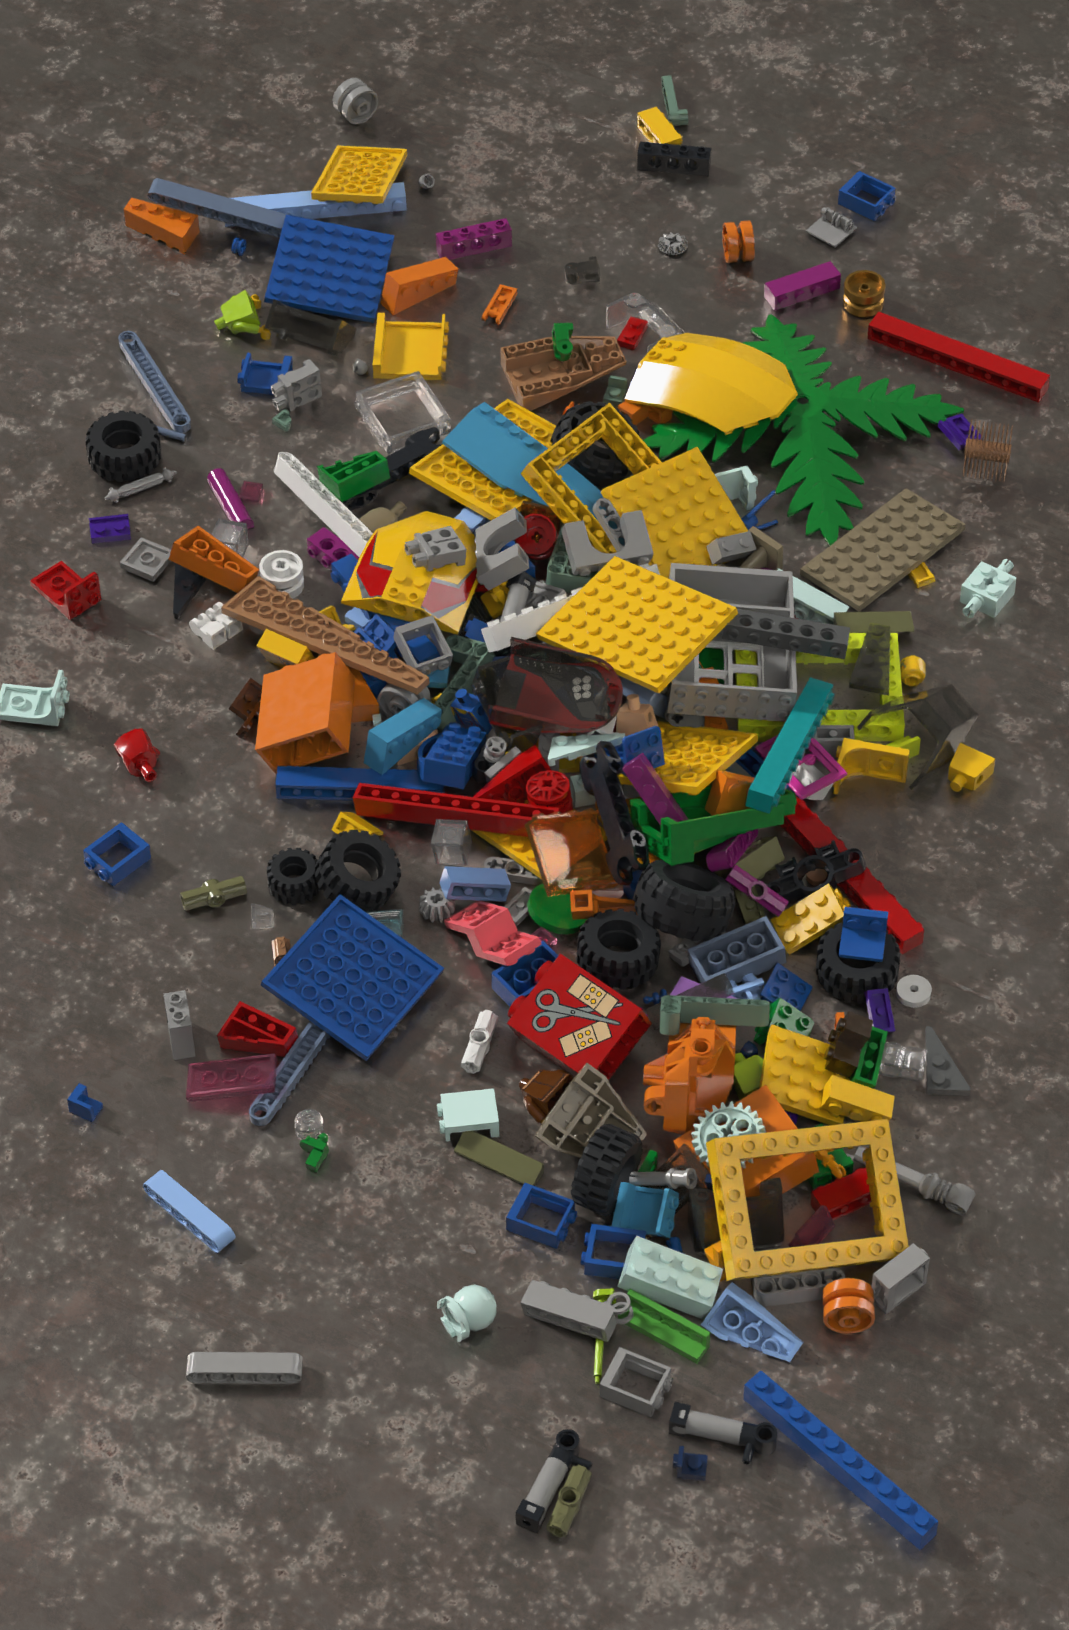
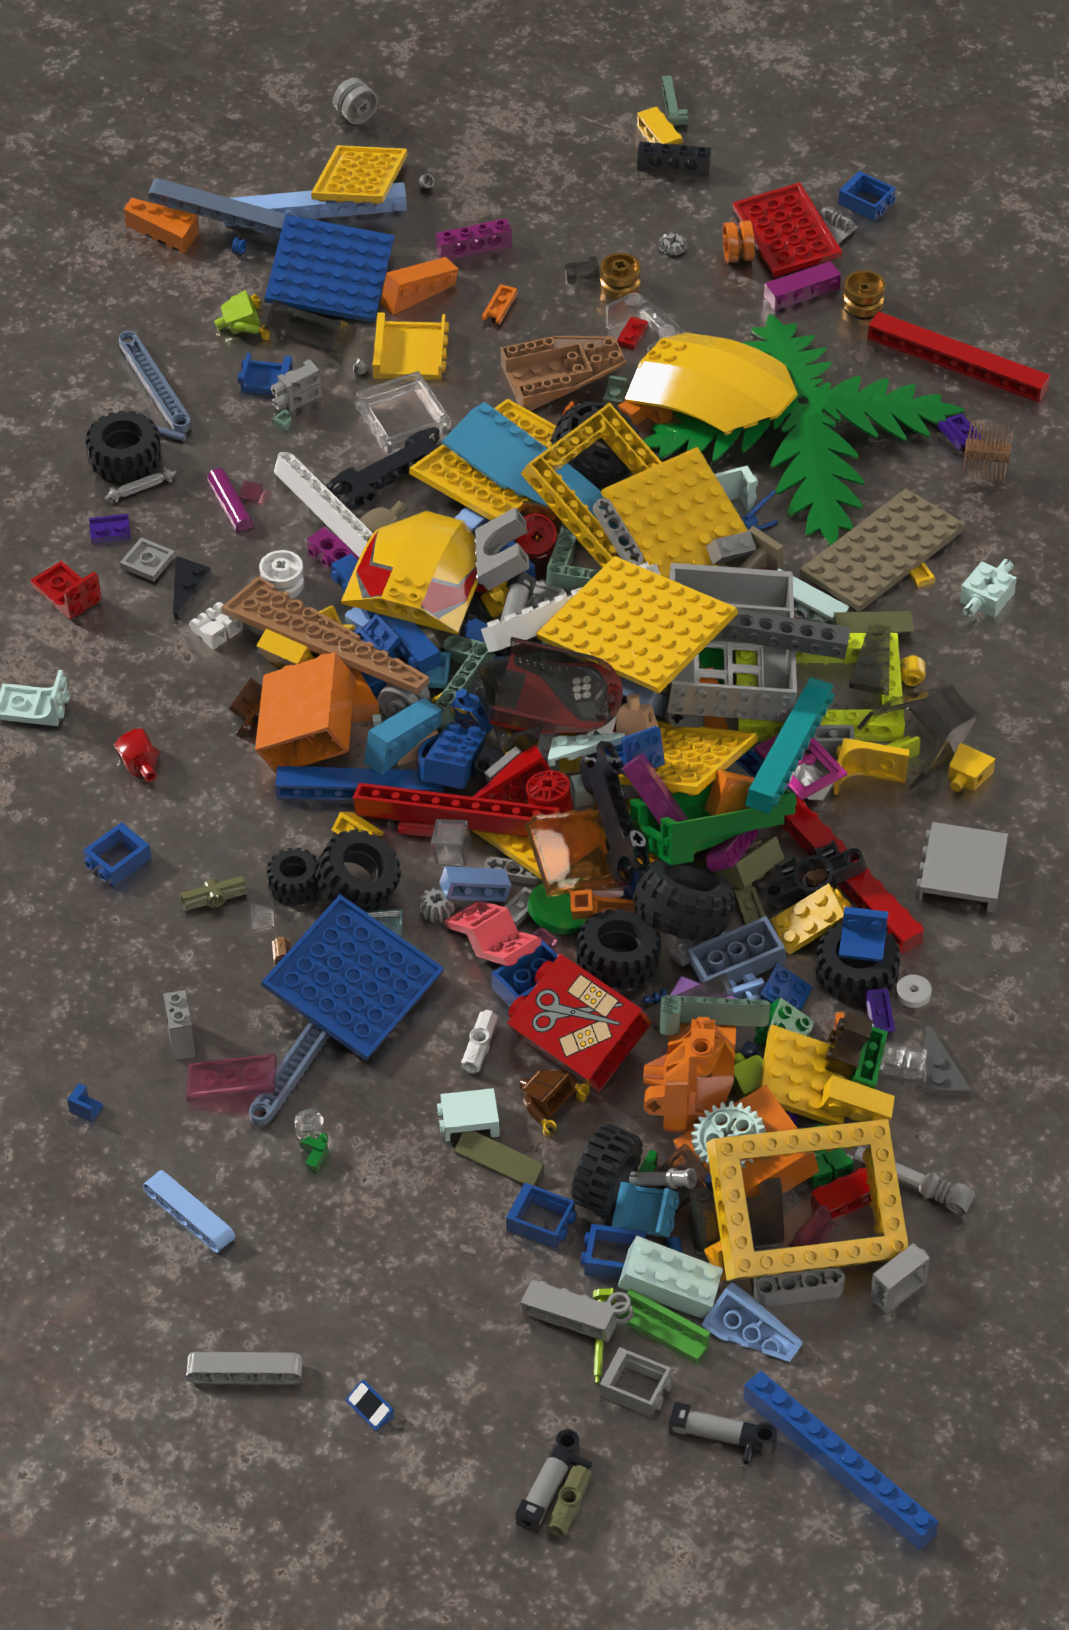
(212, 560): orange wedge -> none
(232, 534): clear head -> none
(256, 1032): red wedge -> none
(354, 476): green wedge -> none
(370, 1405): none -> slope
(415, 829): none -> red axle
(419, 628): light grey window -> none
(436, 549): light grey hips -> none
(468, 1311): light aqua tile -> none
(492, 745): light grey wheel -> none
(561, 343): green leg -> none
(582, 1110): dark tan wedge -> none
(587, 559): light grey arch -> none
(620, 275): none -> pearl gold wheel
(690, 1465): dark blue bracket -> none
(744, 882): magenta piece -> none
(788, 229): none -> red plate
(828, 1161): light orange piece -> none
(848, 1305): orange wheel -> none
(962, 863): none -> light grey panel

